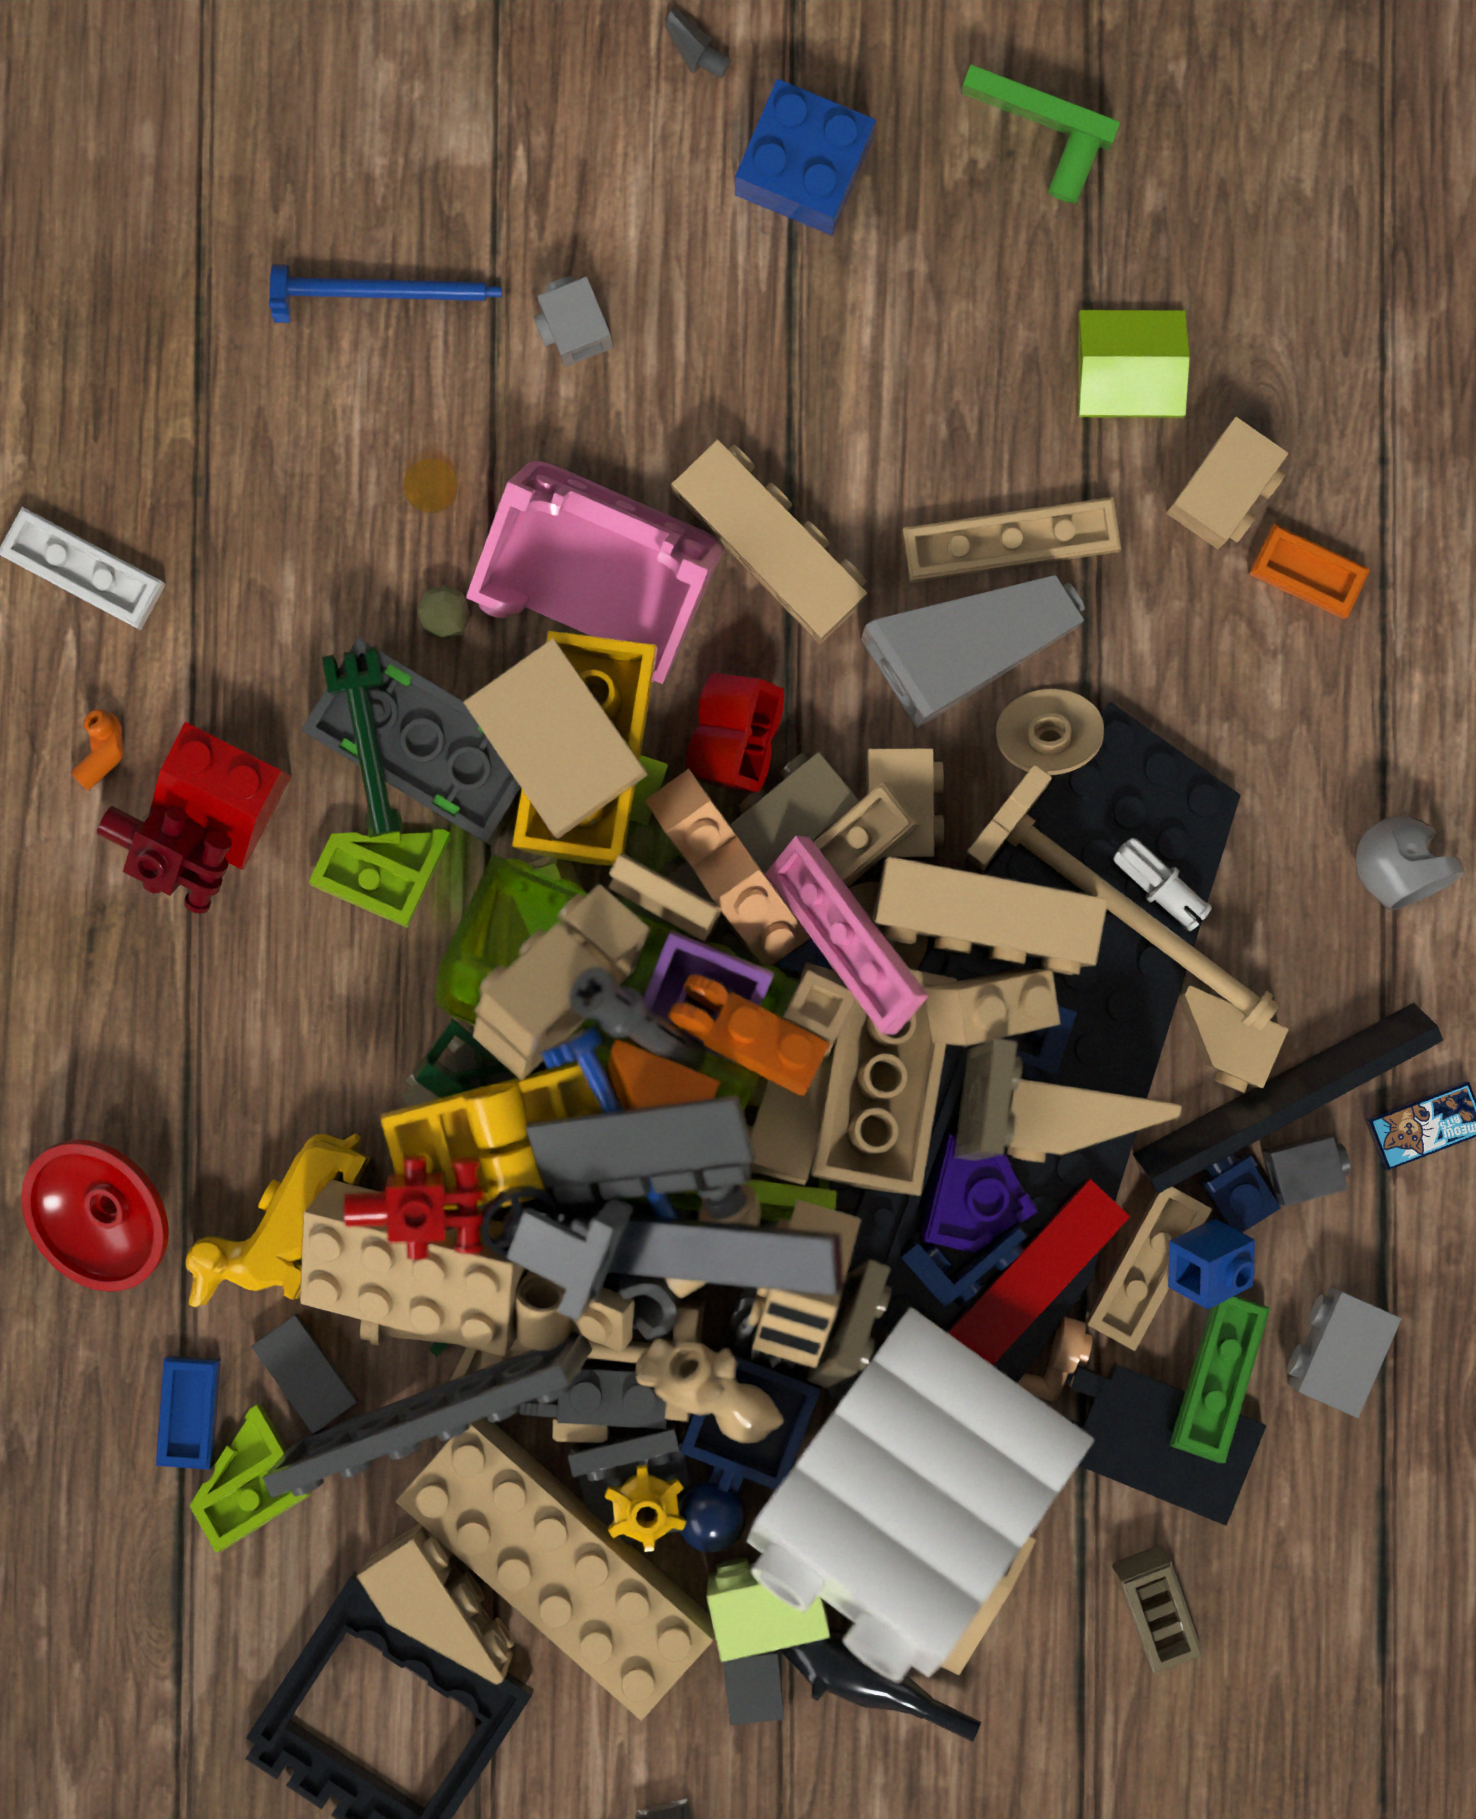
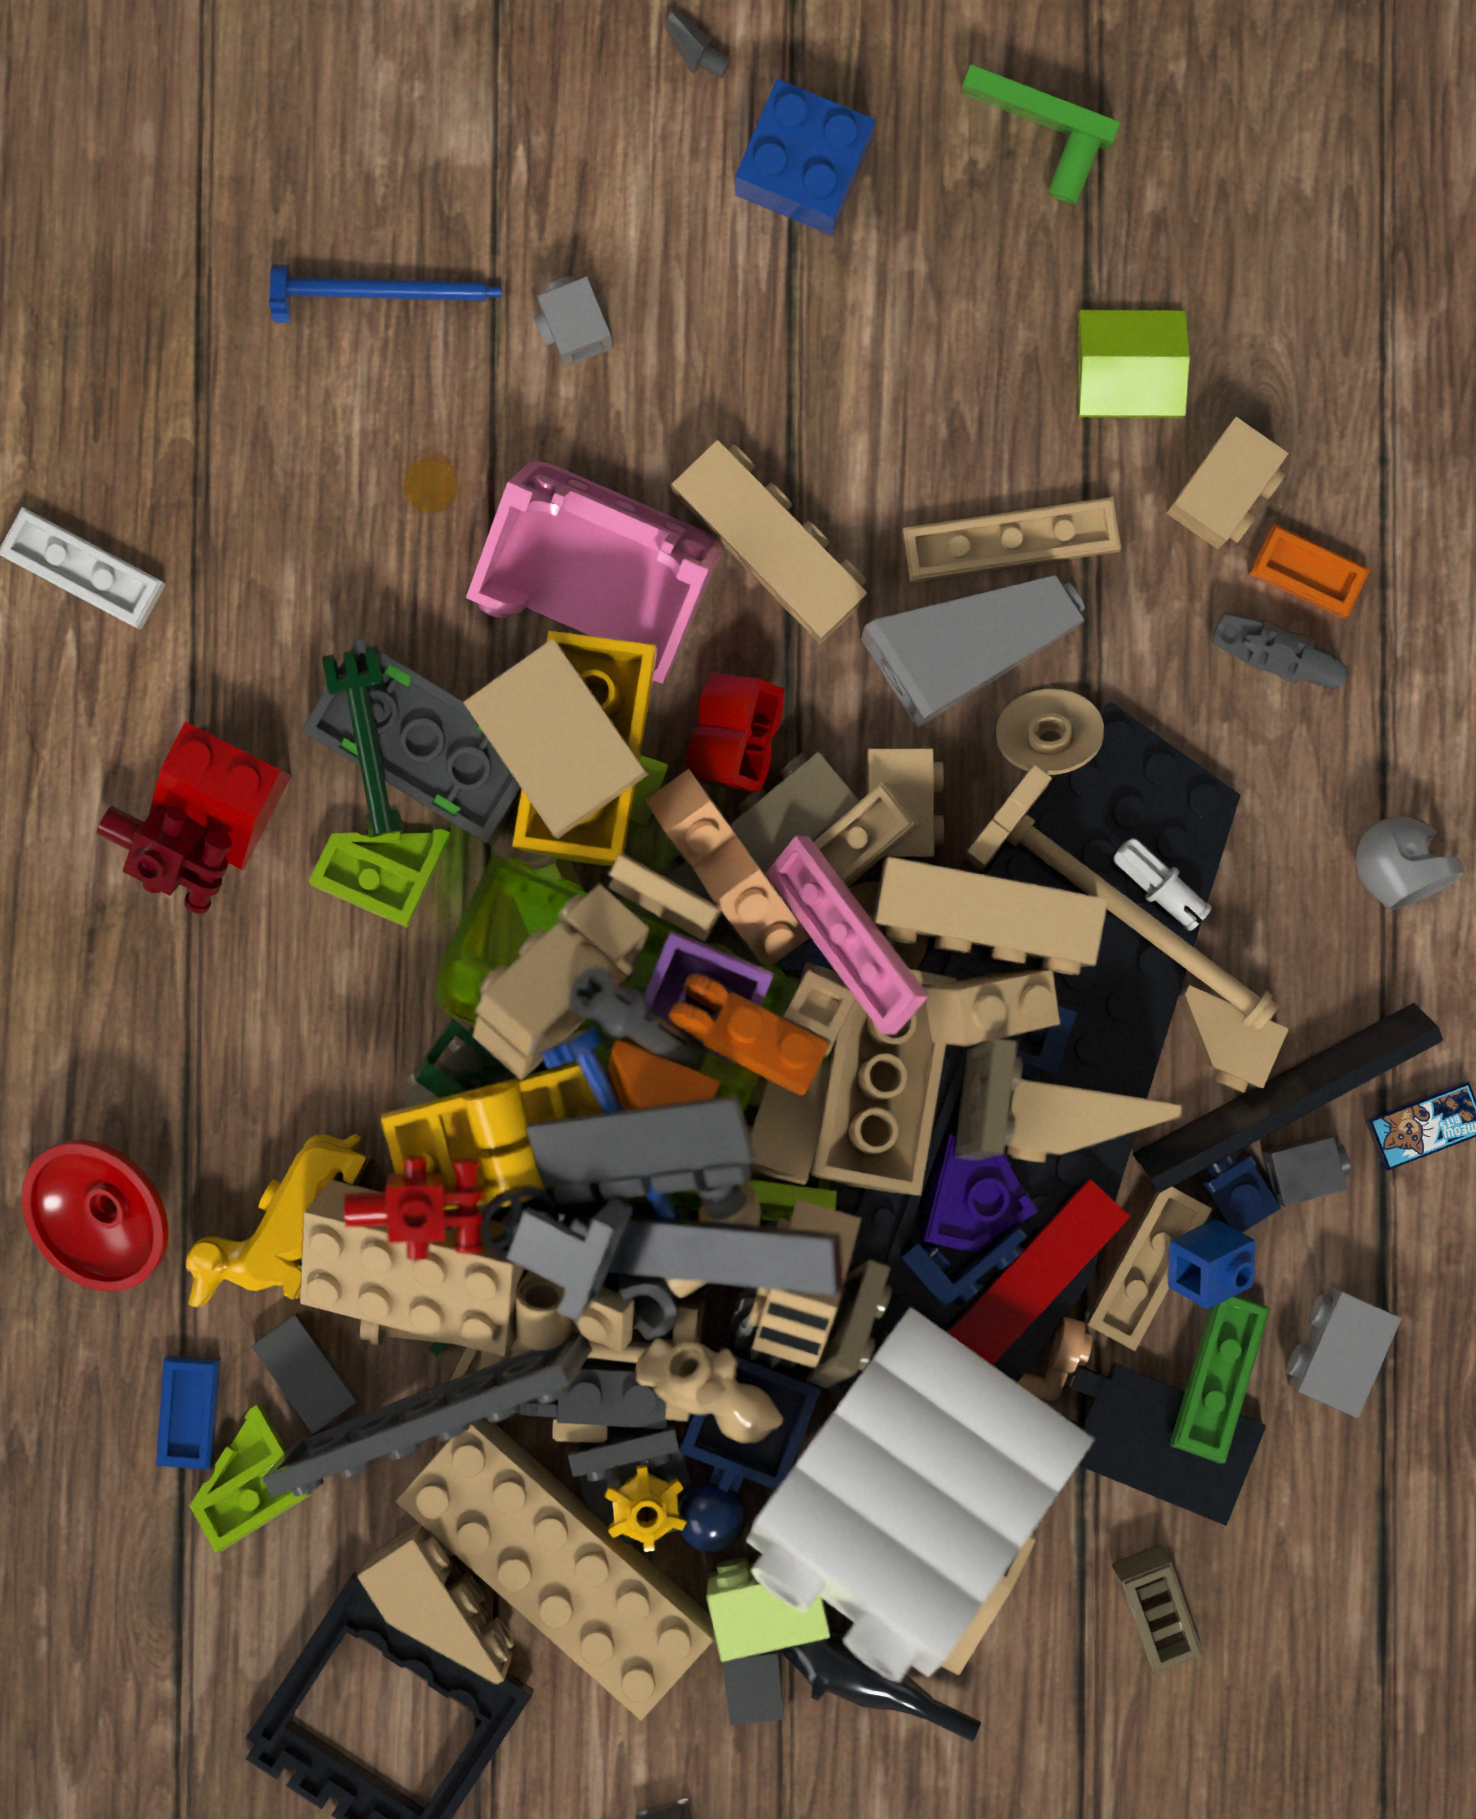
(105, 745): orange arm -> none
(444, 612): olive tile -> none
(1278, 651): none -> dark grey hinge

